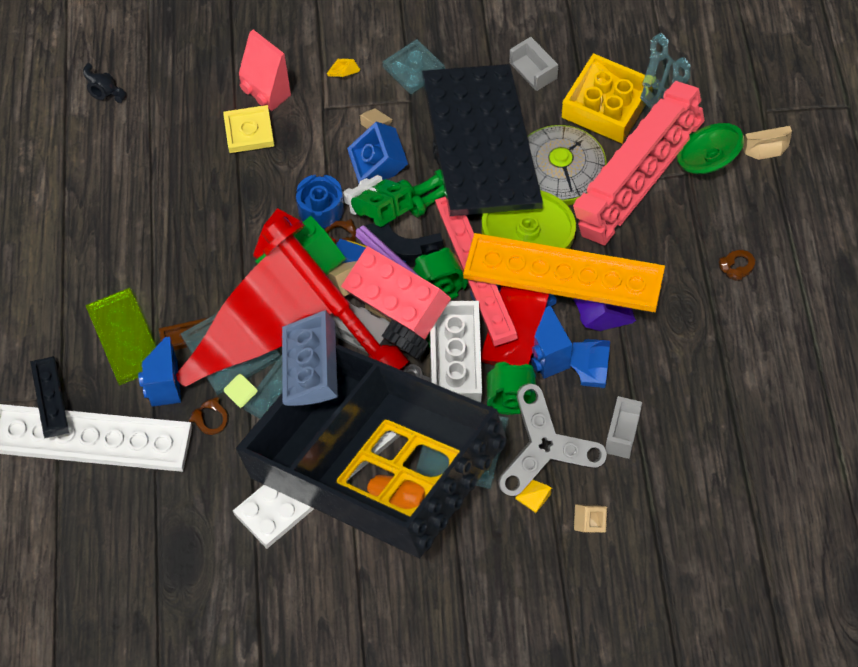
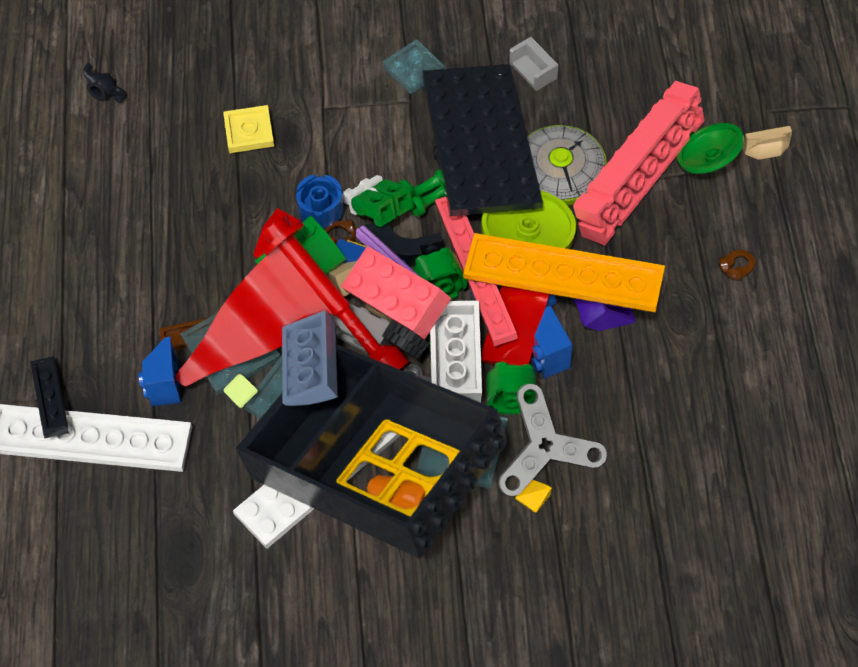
(122, 333): clear neon green tile -> none
(214, 405): reddish brown piece -> none
(264, 72): coral slope -> none
(343, 68): yellow slope -> none
(372, 116): tan slope -> none
(377, 153): blue slope -> none
(590, 518): tan slope -> none
(591, 361): blue slope -> none
(605, 98): yellow slope -> none
(623, 427): light grey panel -> none
(650, 79): clear light blue piece -> none

